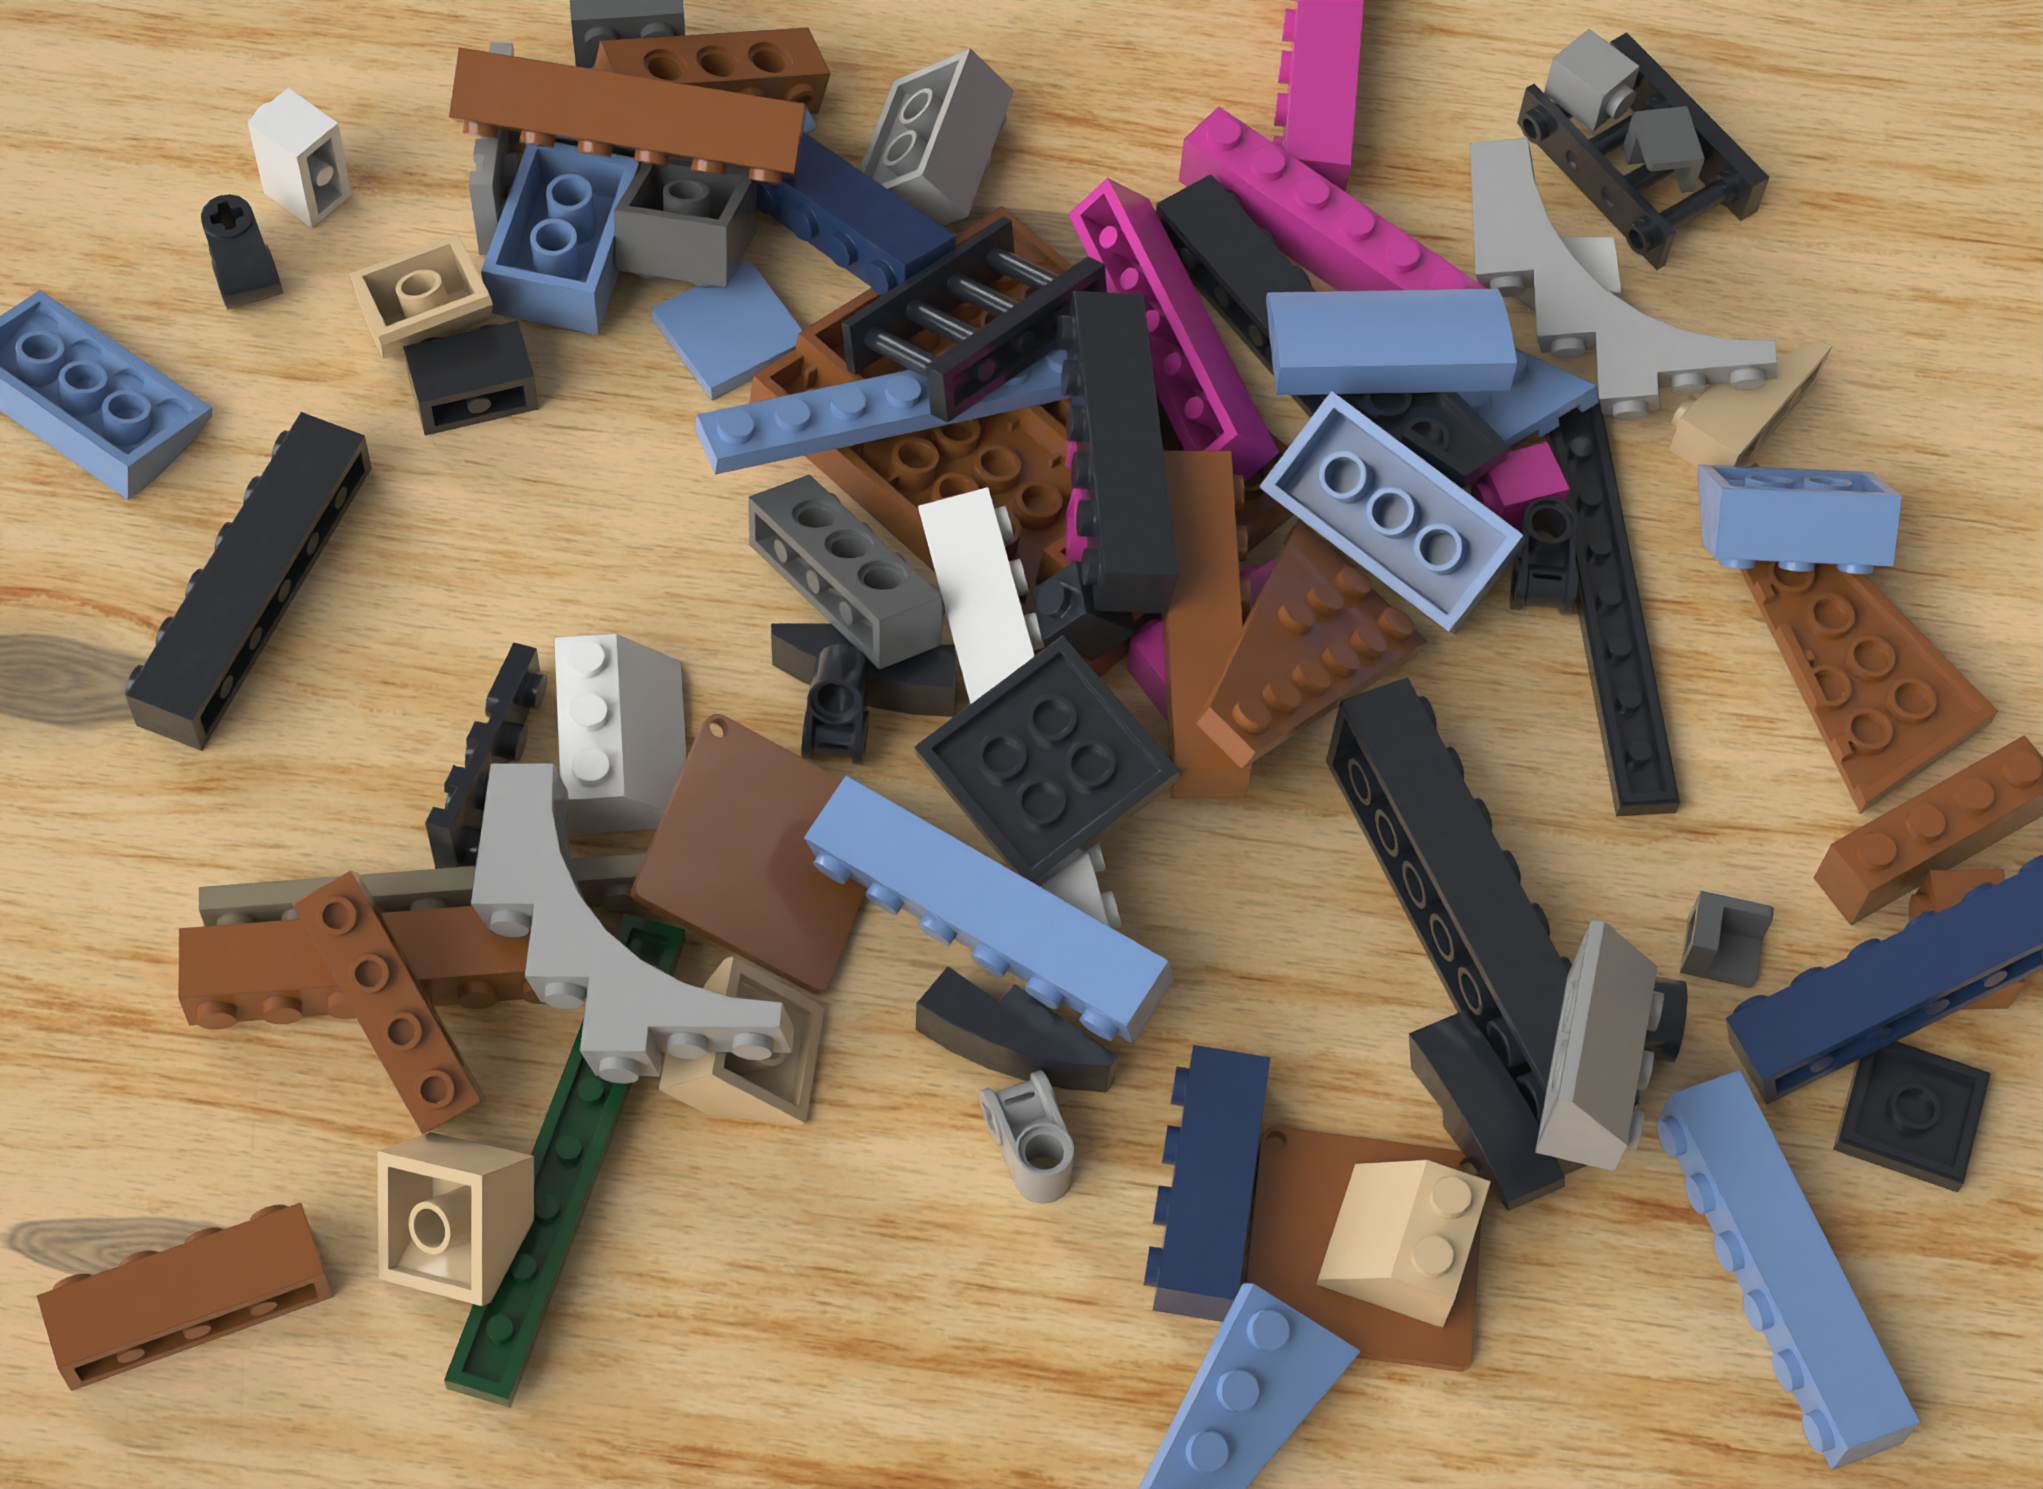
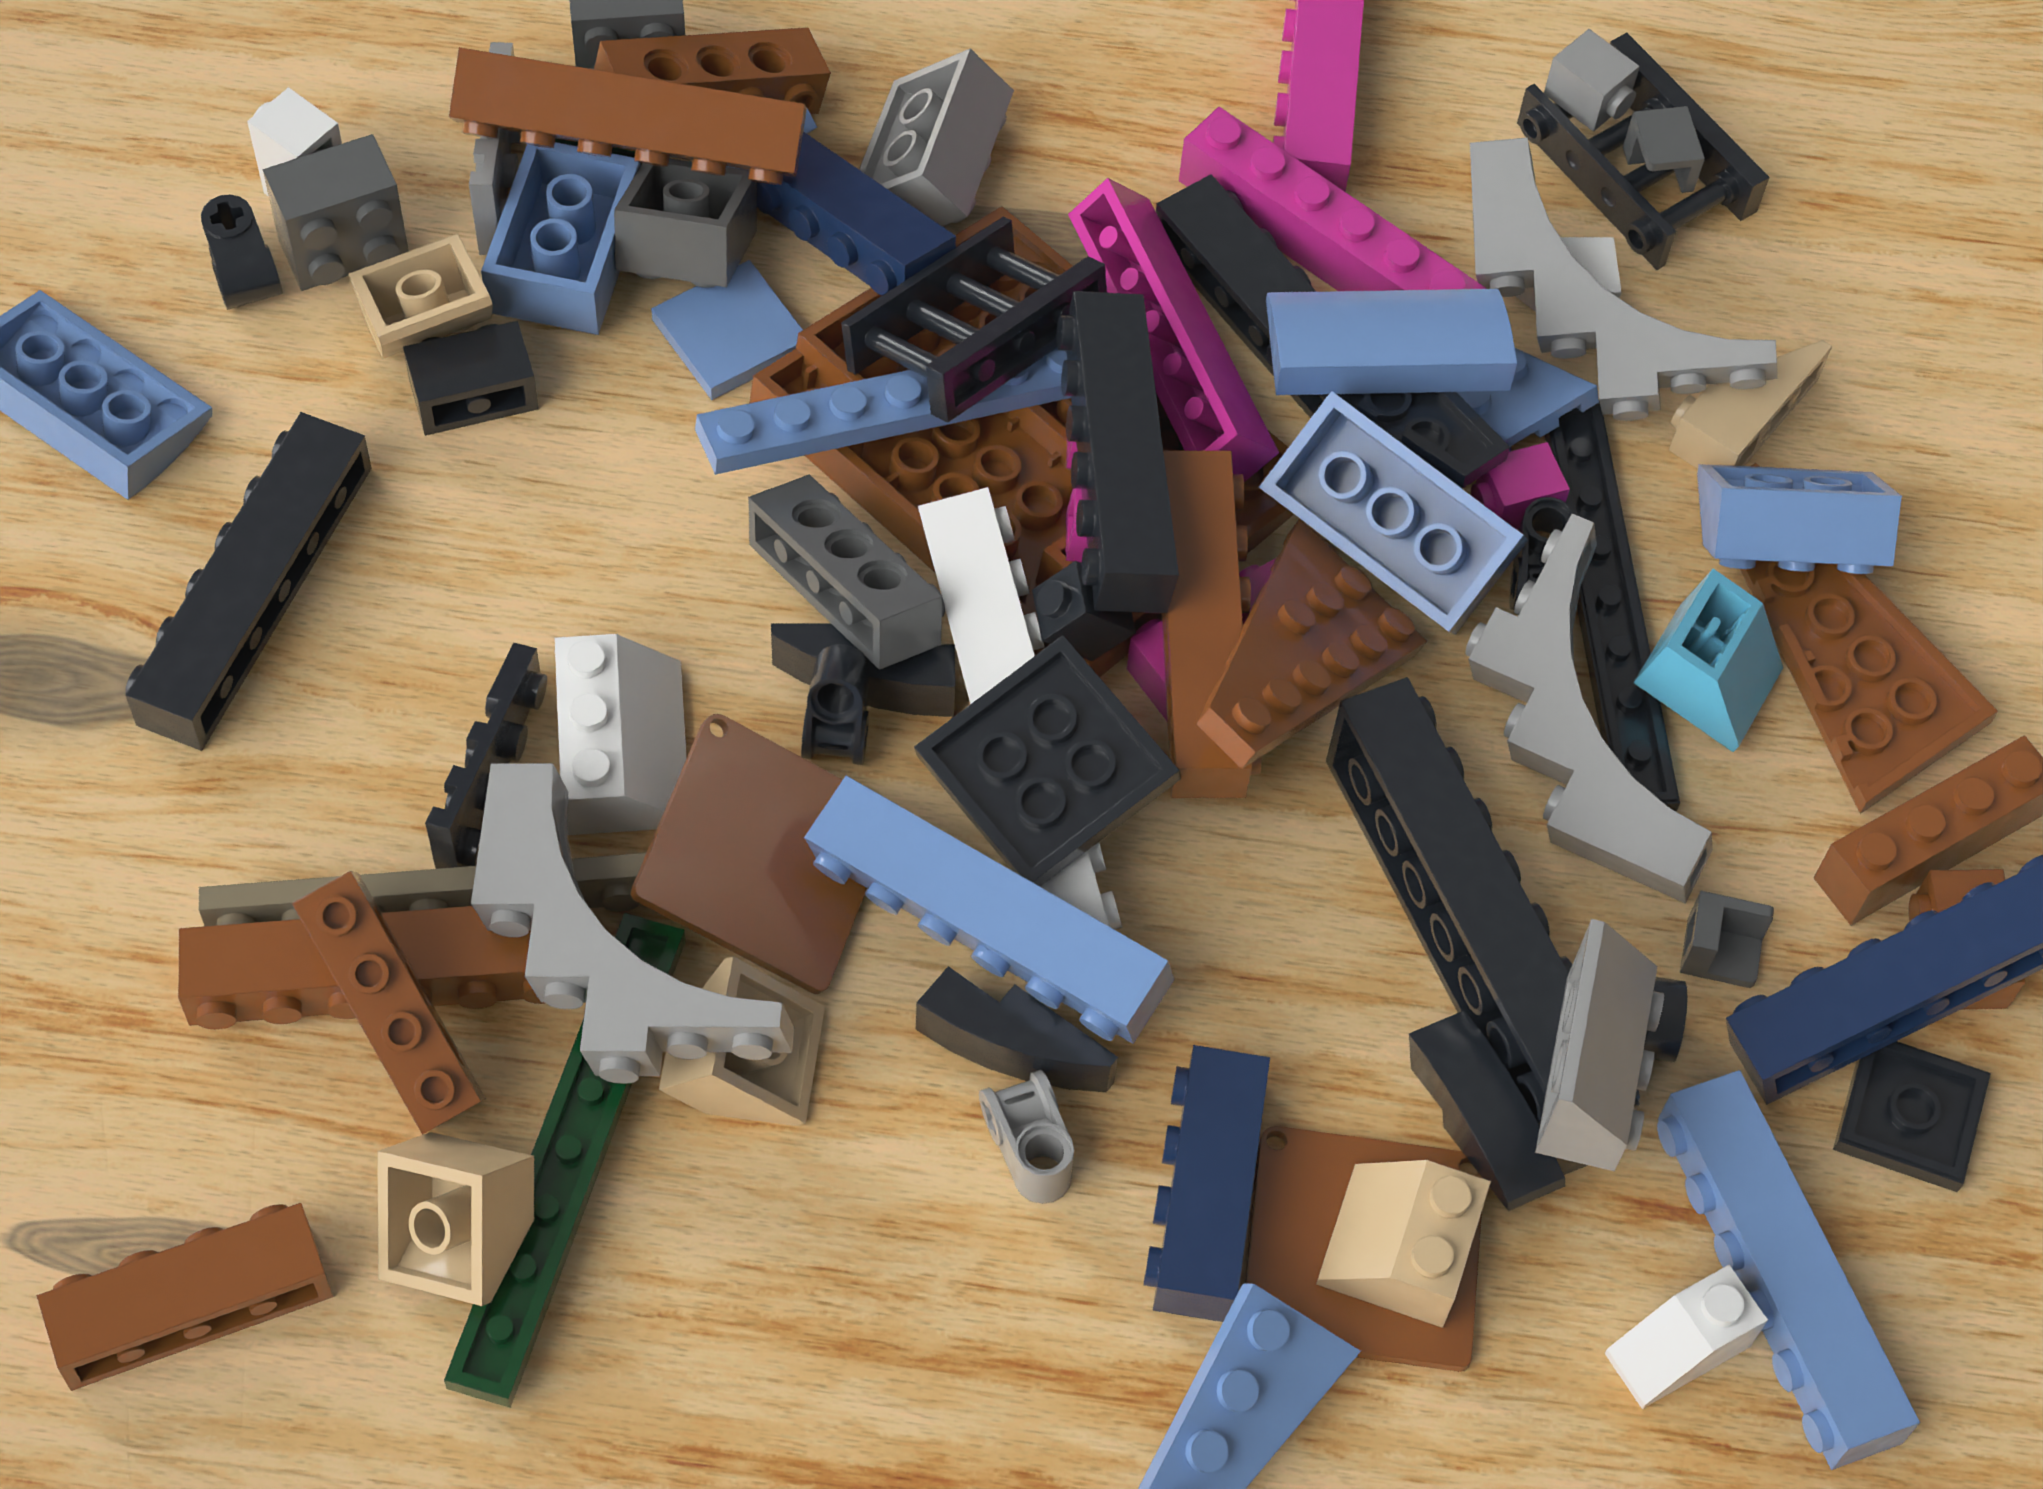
(336, 211): none -> dark grey brick
(1603, 808): none -> light grey arch
(1687, 1337): none -> white slope
(1715, 660): none -> medium azure slope

